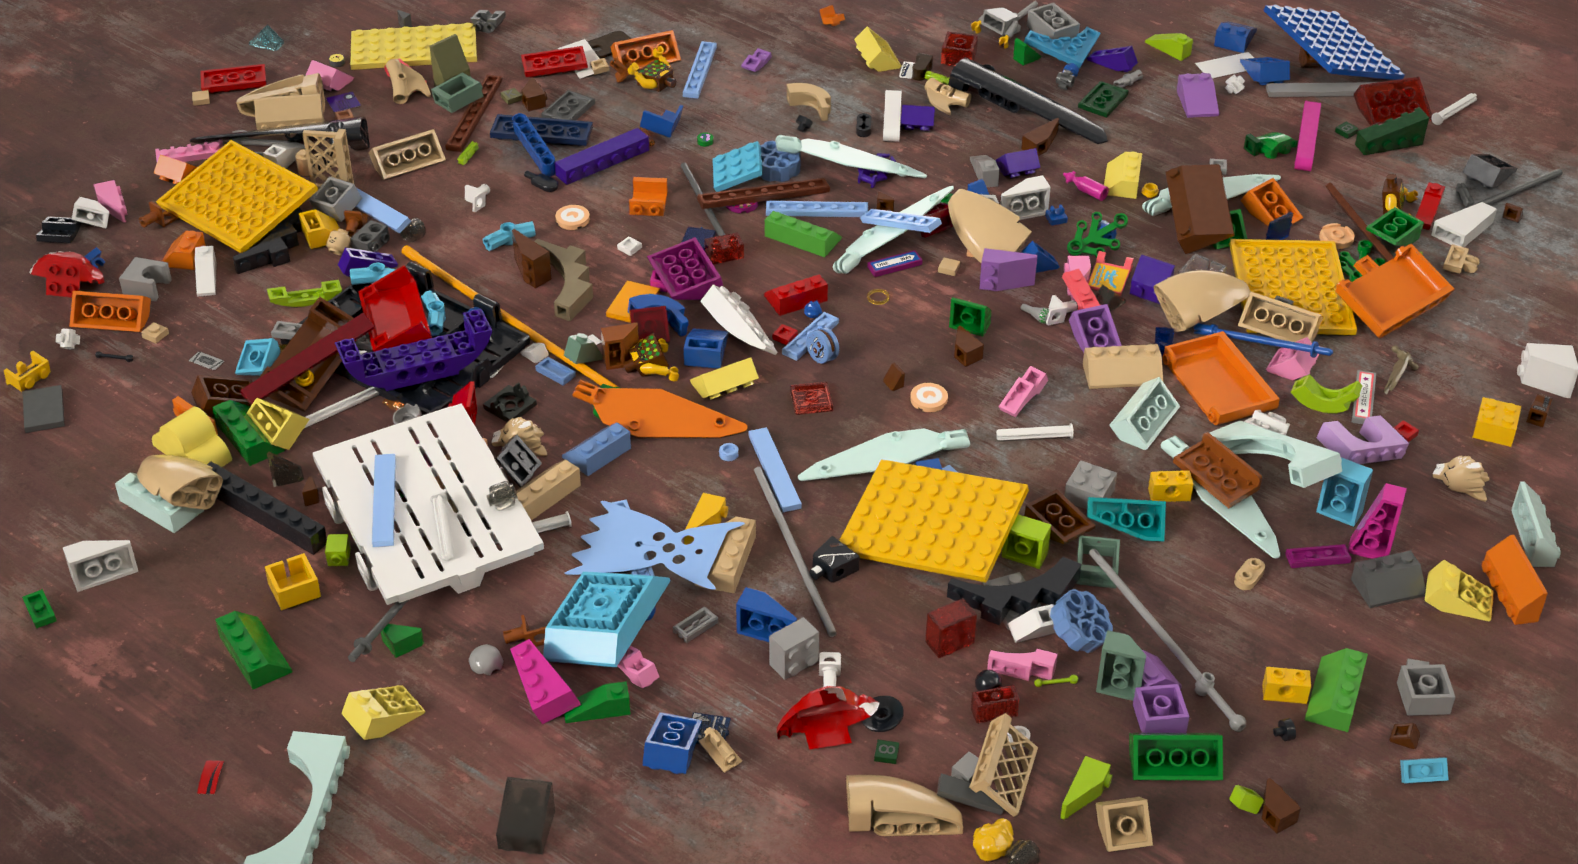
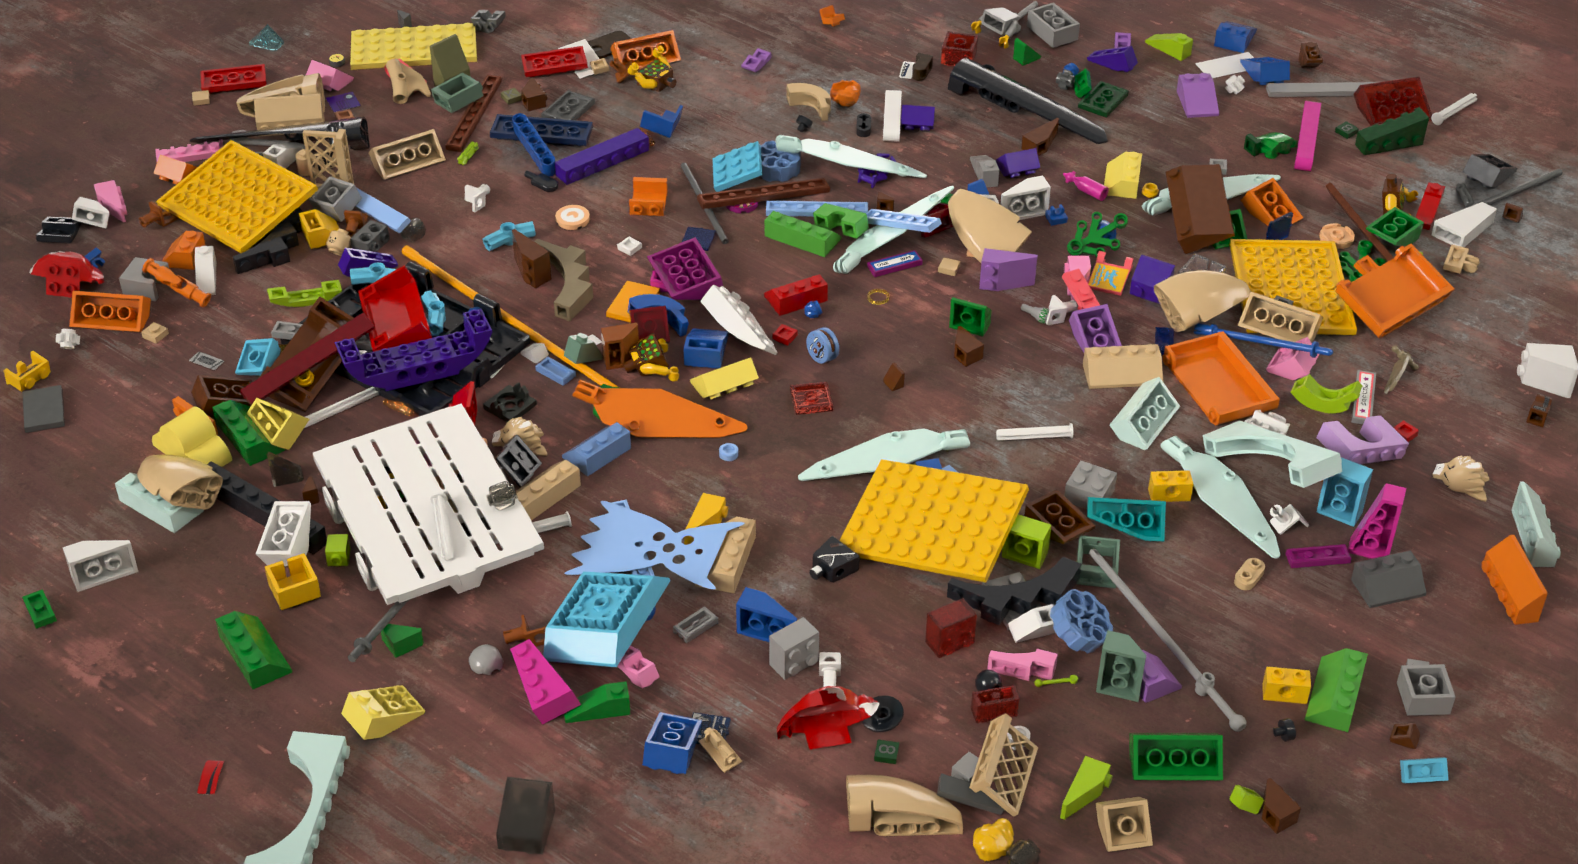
(129, 358): black hinge -> none
(168, 278): none -> orange piece
(285, 532): none -> white slope
(384, 500): light blue tile -> none
(406, 413): light grey hair -> none
(699, 70): light blue tile -> none
(705, 139): green tile -> none
(724, 248): clear red brick -> none
(774, 469): light blue tile -> none
(795, 553): light grey piece -> none
(797, 347): light blue tile -> none
(845, 92): none -> orange hair
(852, 221): none -> bright green arch
(876, 51): light yellow slope -> none
(929, 397): light nougat tile -> none
(943, 79): lime axle -> none
(943, 96): tan pin -> none
(1023, 391): bright pink slope -> none
(1045, 260): blue slope -> none
(1065, 48): dark azure plate -> none
(1082, 83): none -> green plate
(1107, 296): clear smoke slope -> none
(1122, 40): none -> medium lavender slope
(1128, 79): light grey pin -> none
(1161, 709): medium lavender brick -> none
(1219, 470): dark orange bracket -> none
(1285, 518): none -> white bracket
(1333, 42): blue plate -> none
(1458, 592): light yellow slope -> none
(1497, 421): yellow piece -> none

